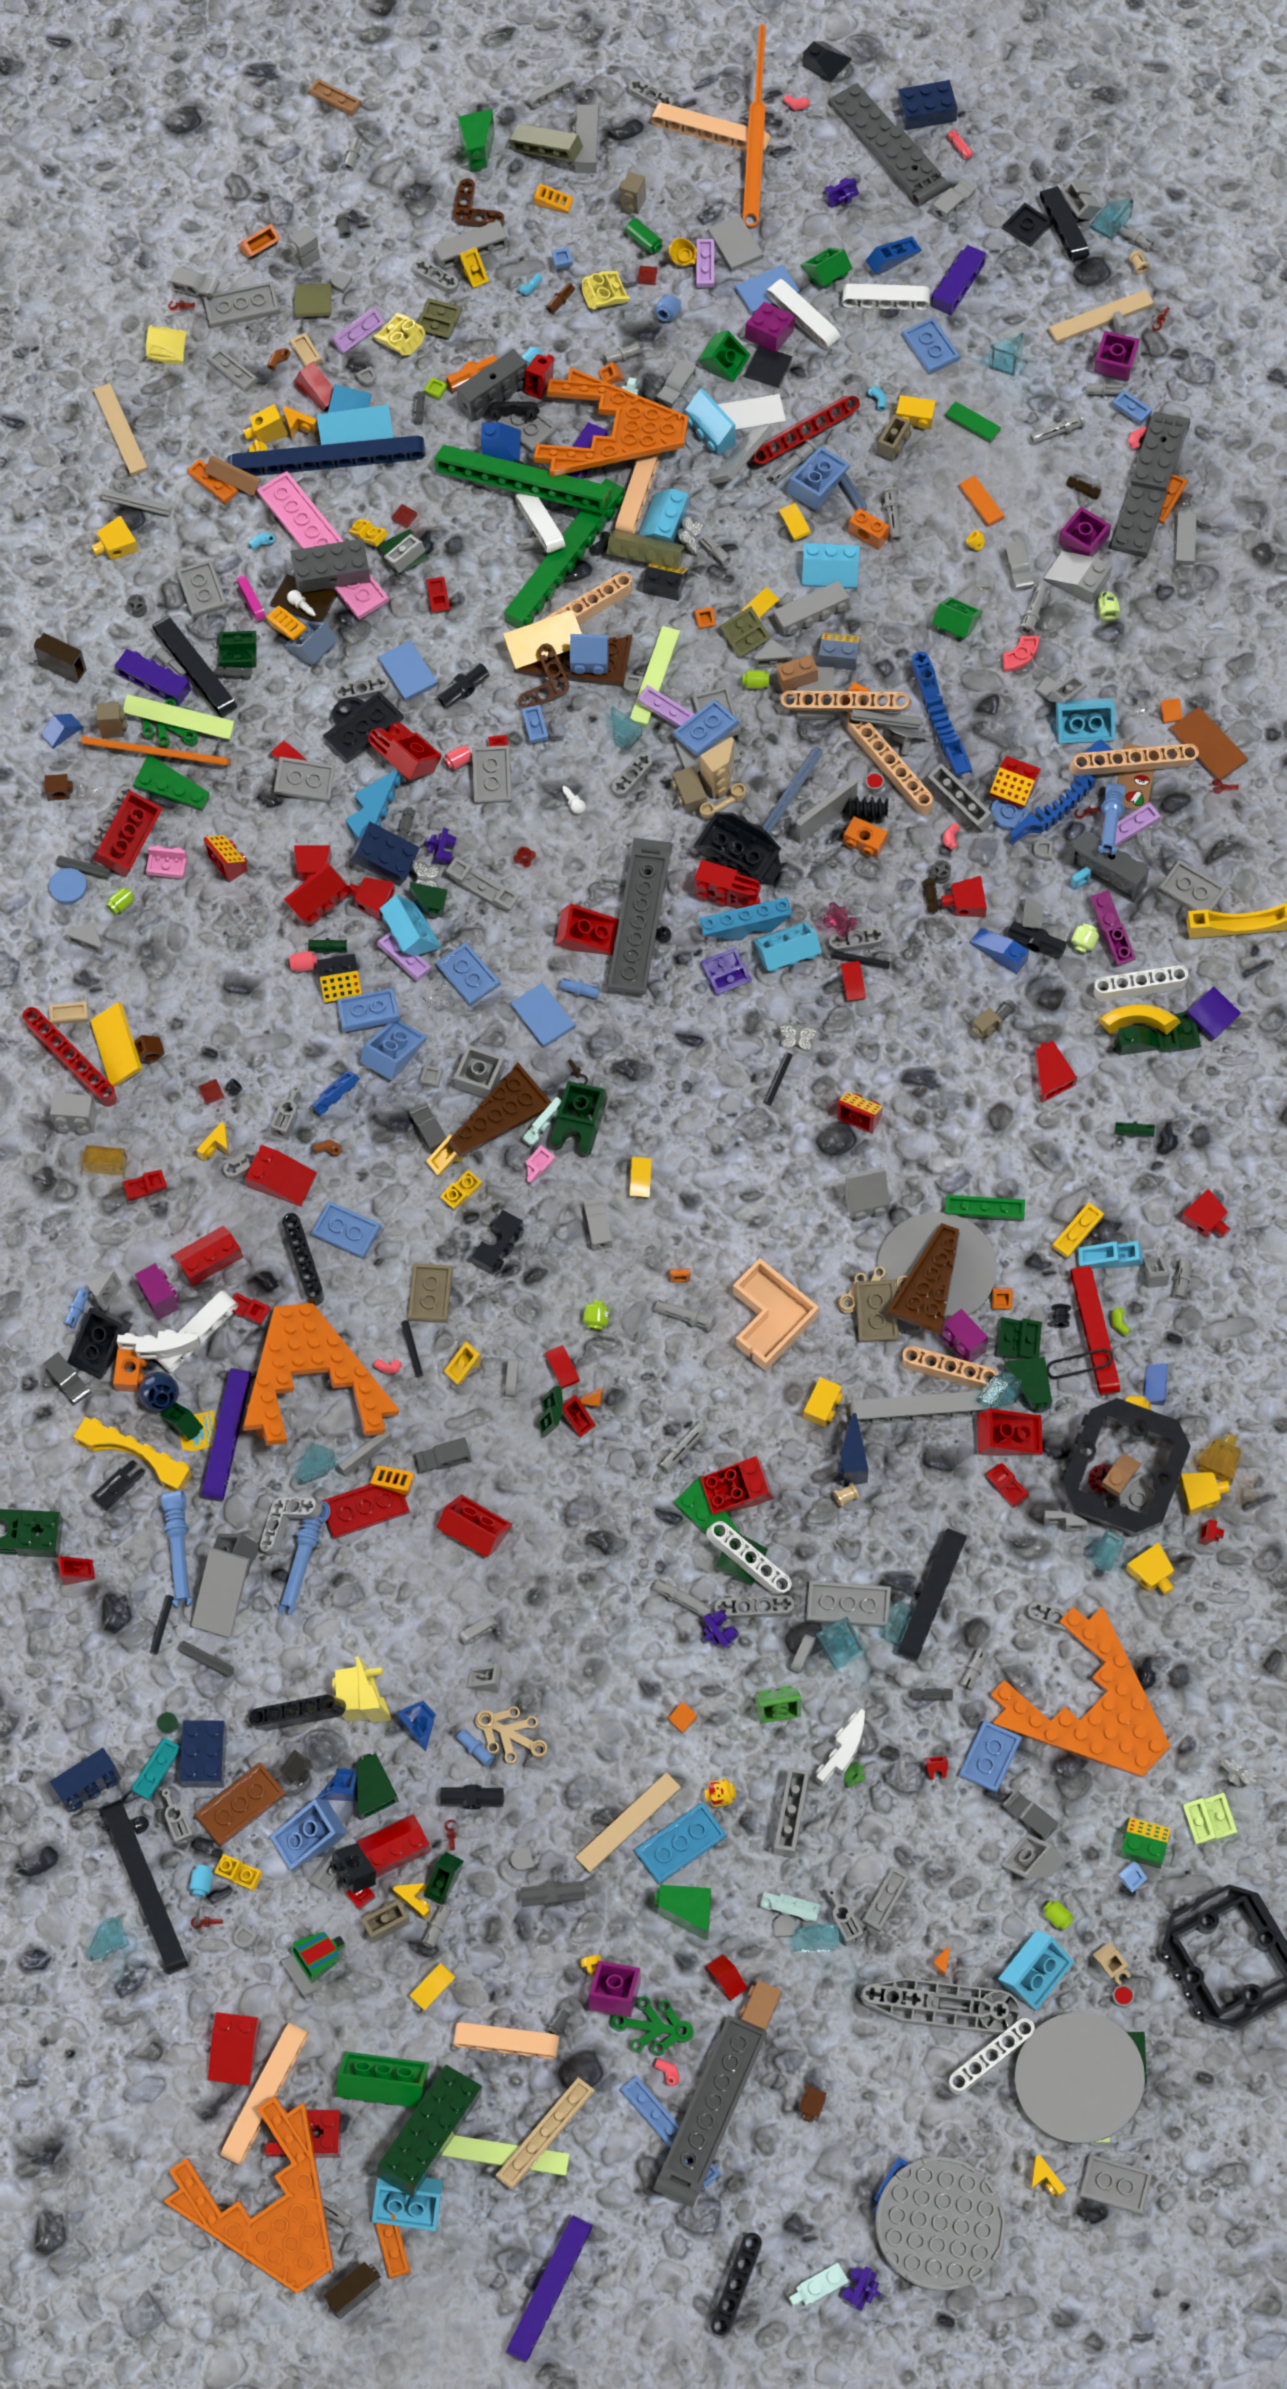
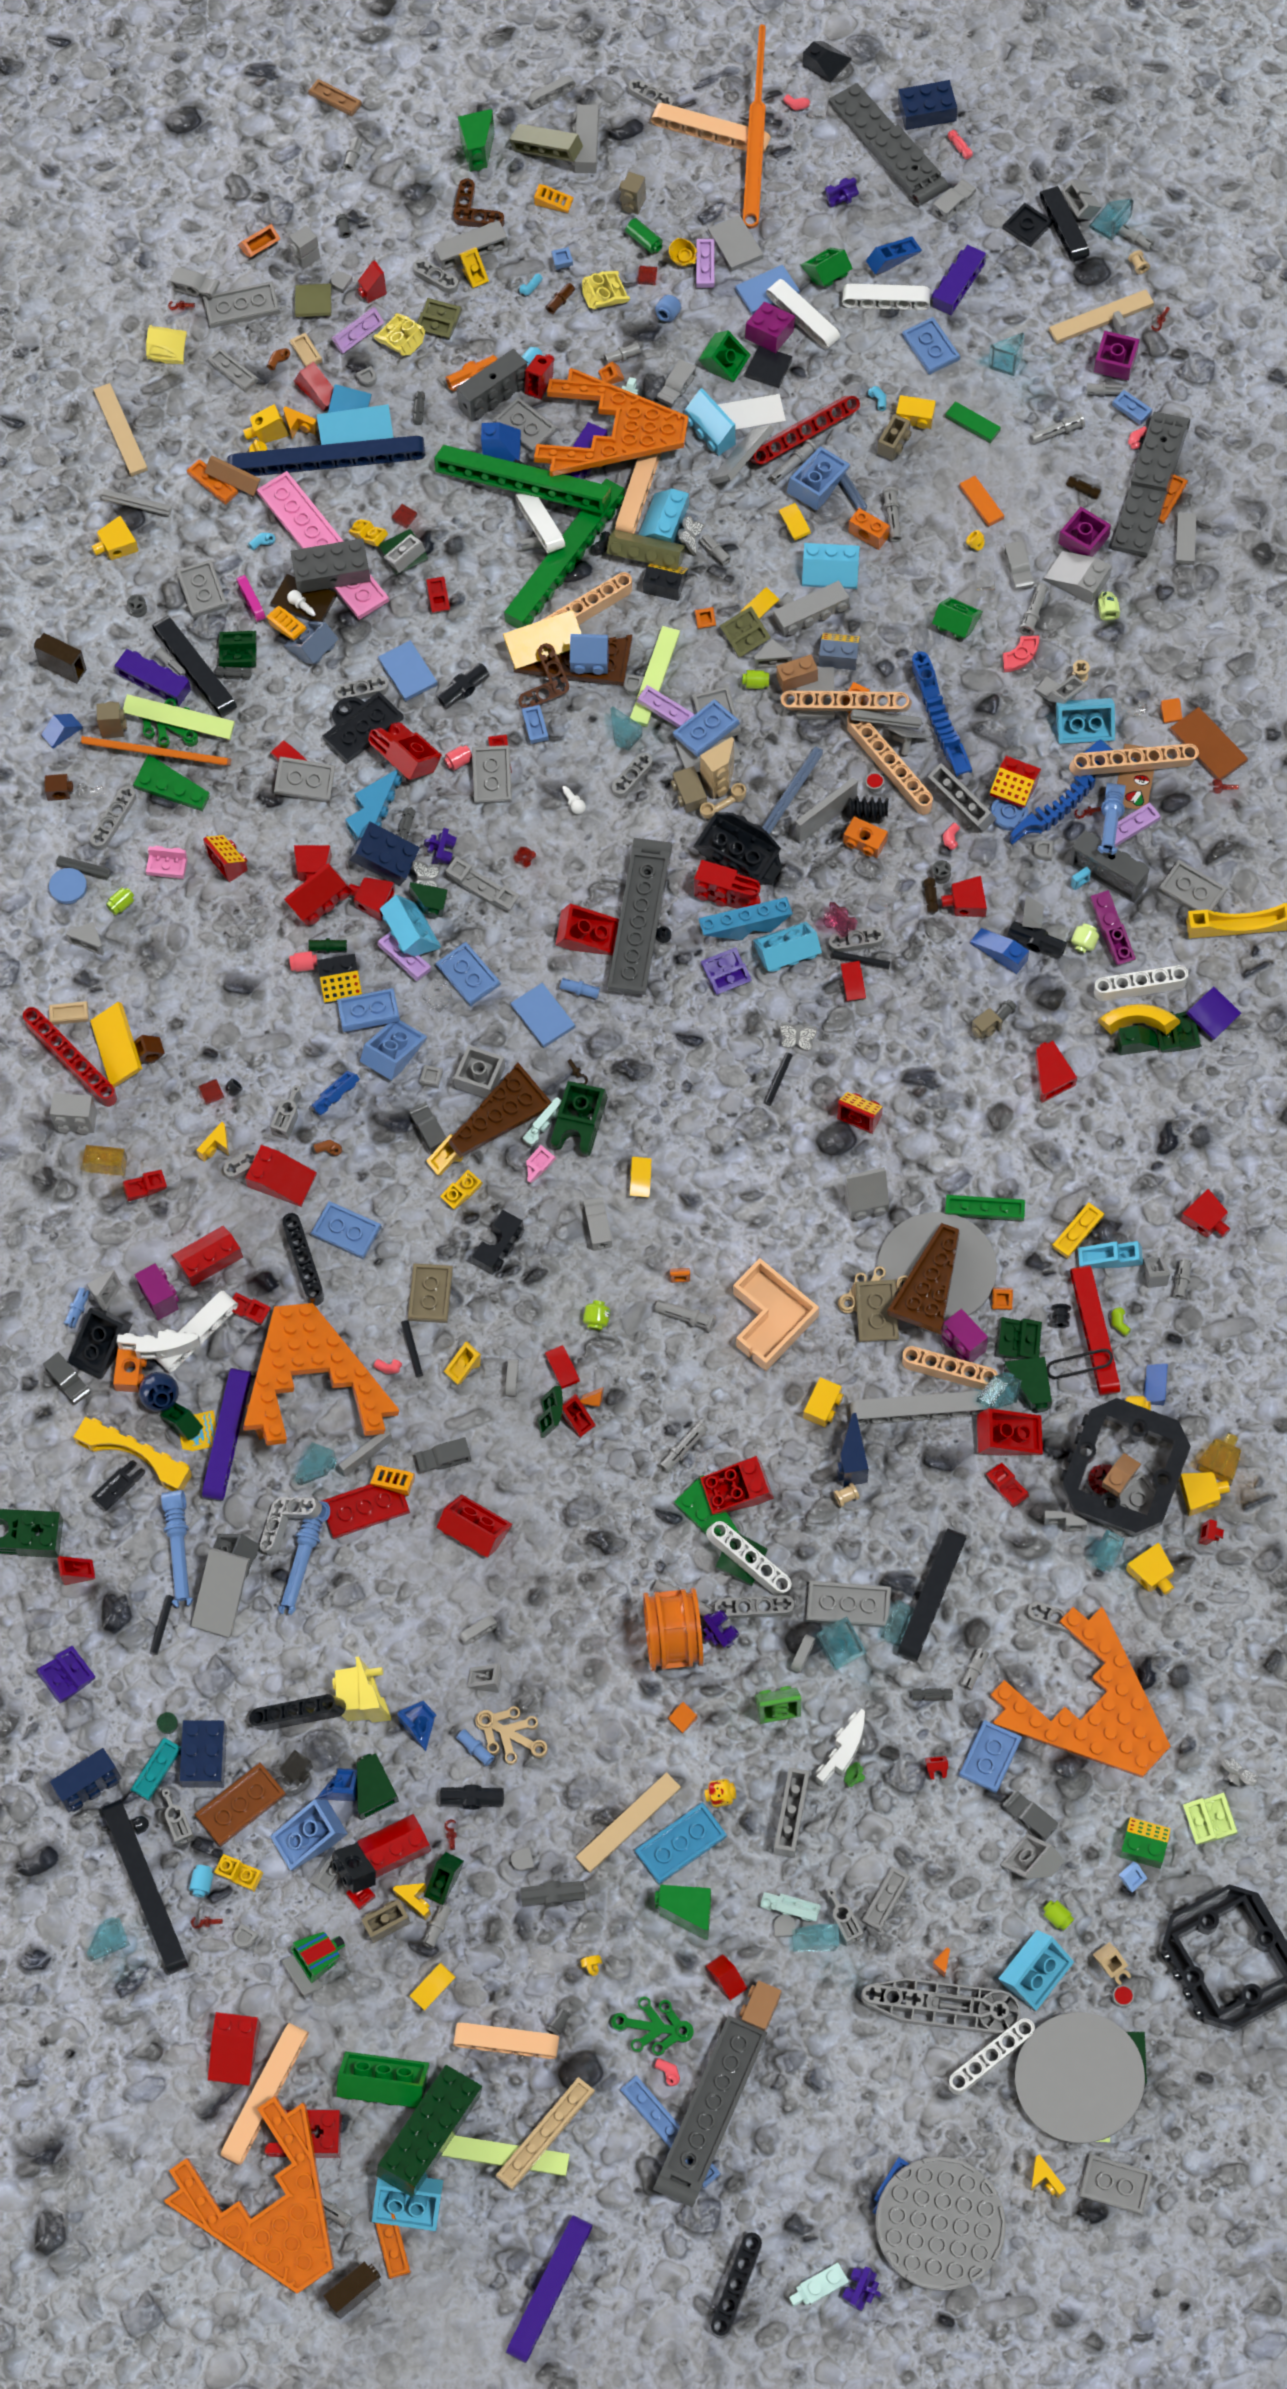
(66, 1674): none -> dark purple slope
(127, 833): red brick -> none
(206, 1659): dark grey axle -> none
(372, 283): none -> red slope
(435, 388): lime tile -> none
(500, 409): black piece -> none
(614, 1989): magenta brick -> none
(673, 1629): none -> orange wheel
(812, 2104): reddish brown window -> none
(1079, 670): none -> tan bush
(1134, 1129): dark green pin -> none

